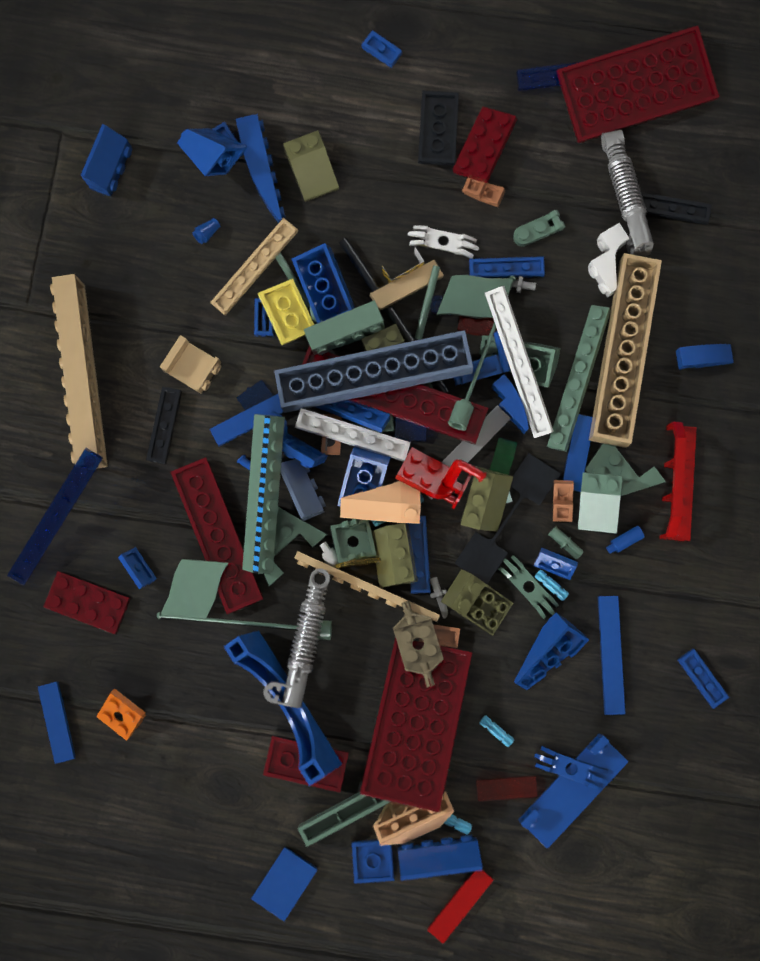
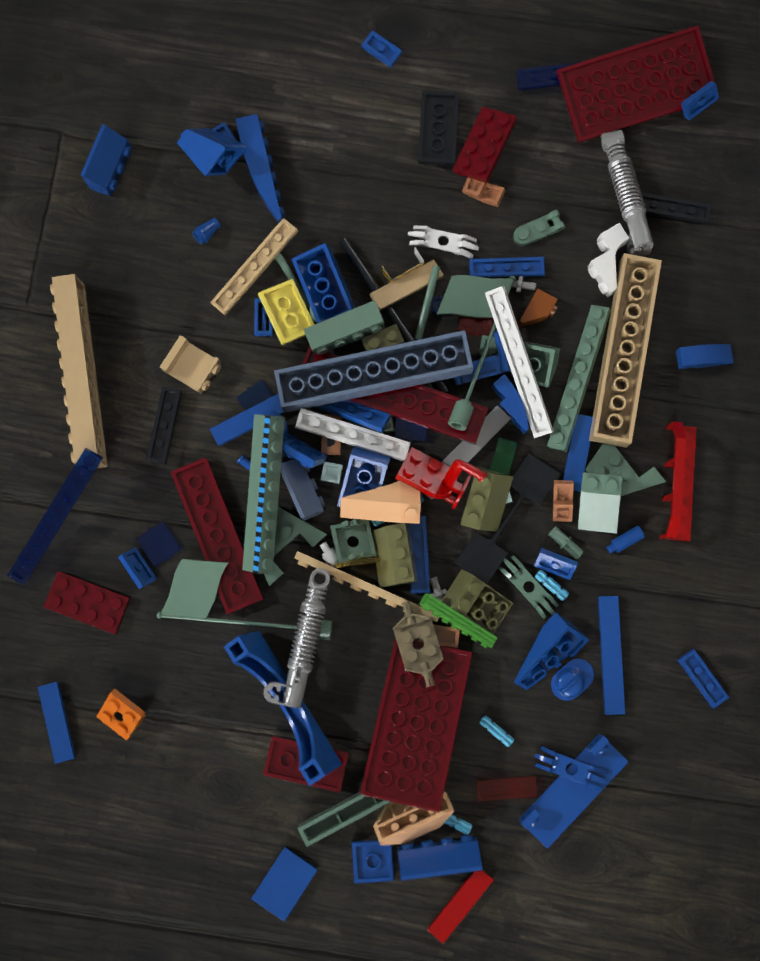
(158, 544): none -> clear blue piece
(311, 165): olive slope -> none
(331, 472): none -> light aqua tile
(458, 621): none -> bright green piece
(538, 309): none -> dark orange slope
(572, 679): none -> blue piece
(700, 100): none -> blue plate

